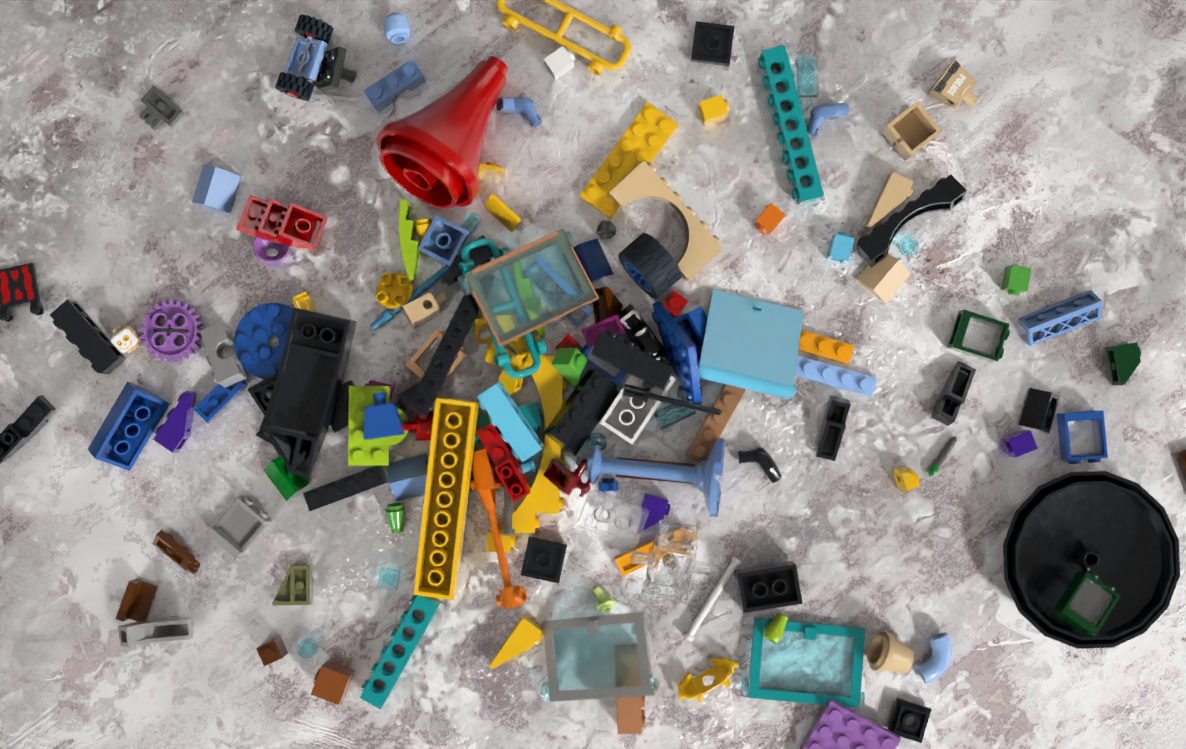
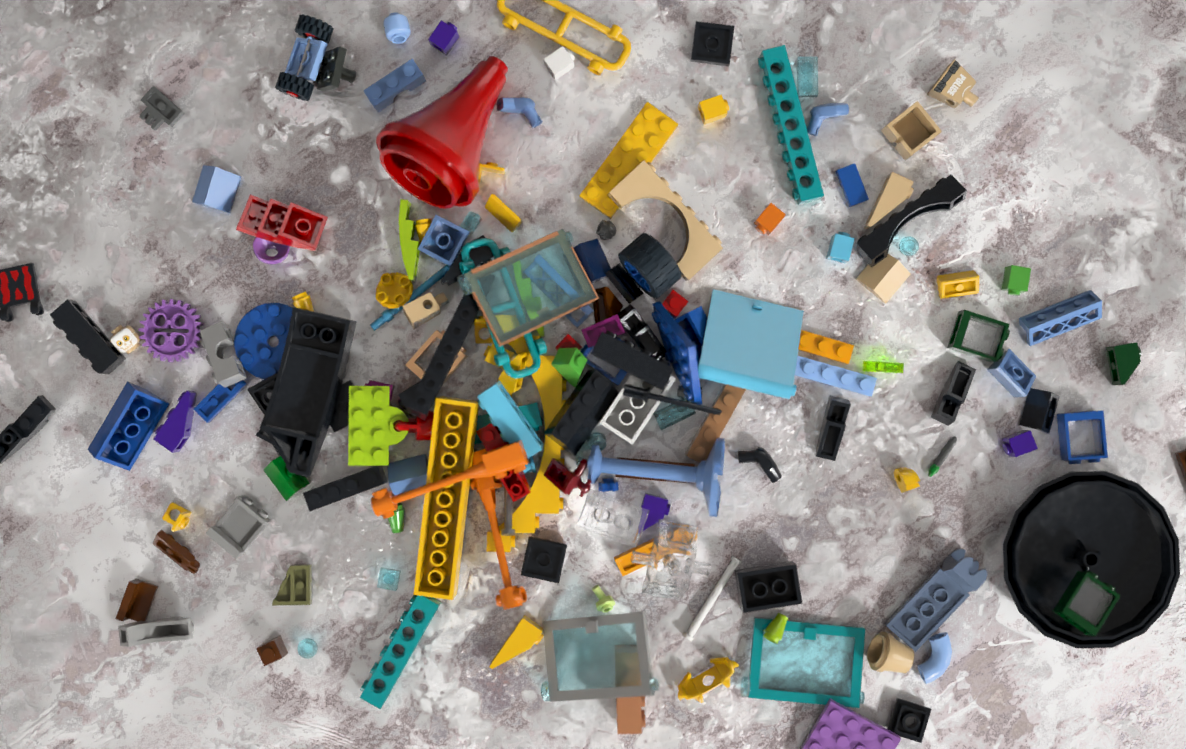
(182, 520): none -> yellow bracket
(332, 682): dark orange head -> none
(382, 419): blue torso -> none
(444, 37): none -> dark purple brick
(494, 464): none -> orange bar
(624, 283): none -> black tile
(852, 185): none -> blue tile
(884, 367): none -> clear neon green piece
(937, 599): none -> sand blue hinge
(958, 284): none -> yellow slope
(1013, 374): none -> medium blue slope

